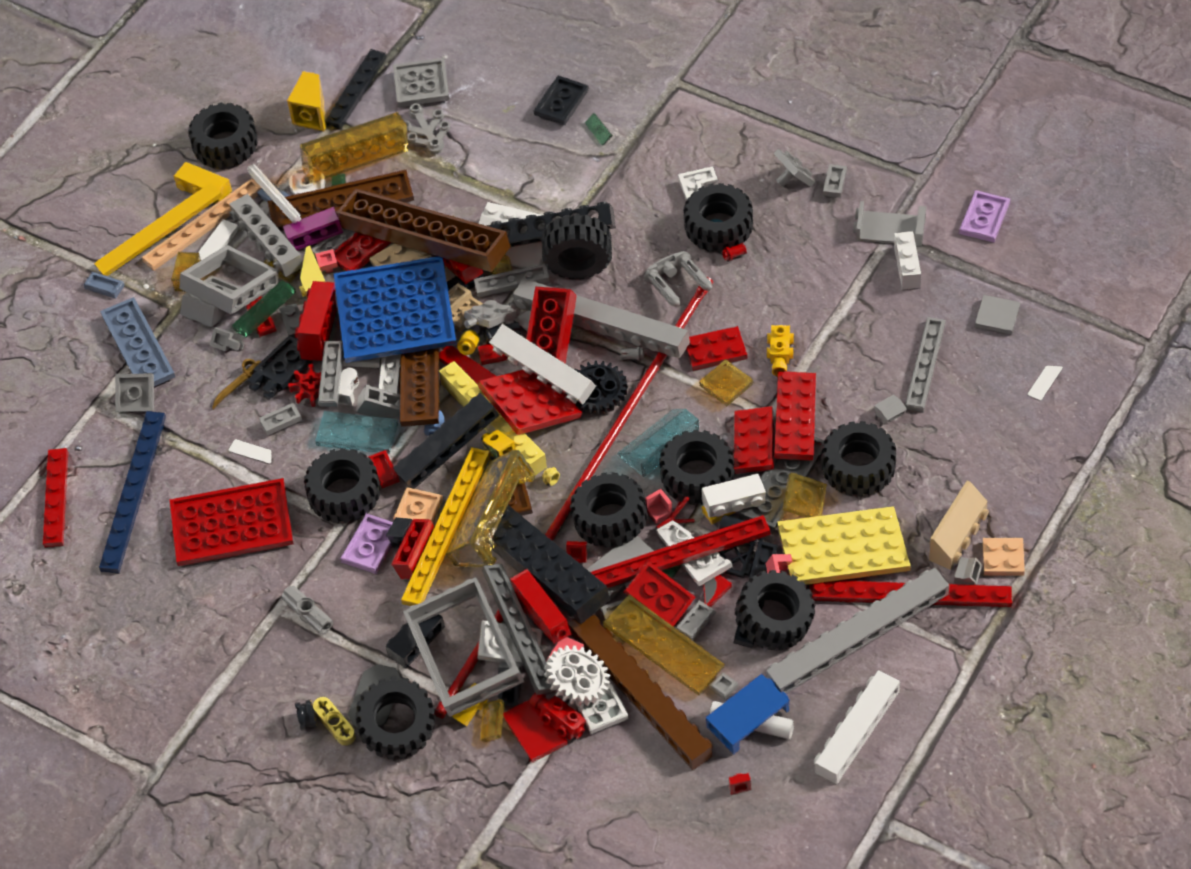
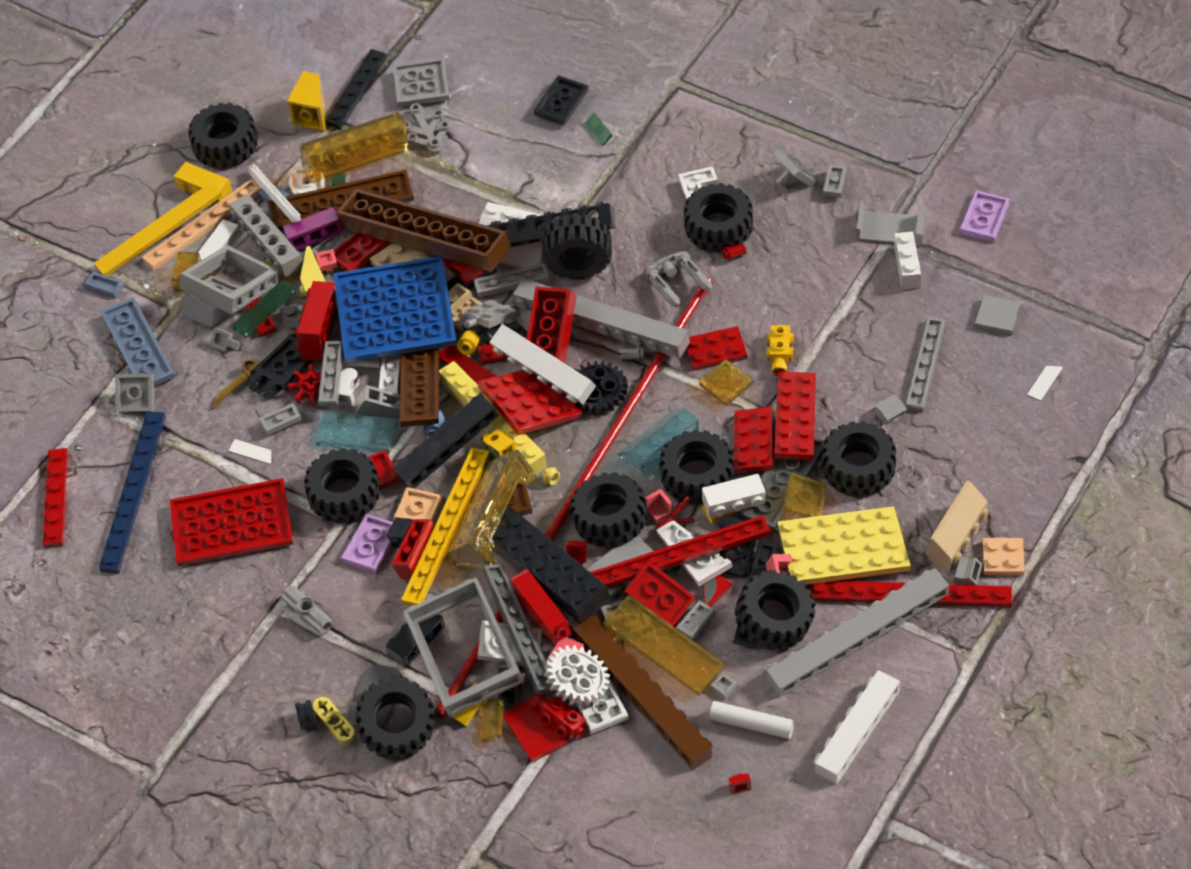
(503, 266): clear yellow tile -> none
(746, 712): blue panel -> none

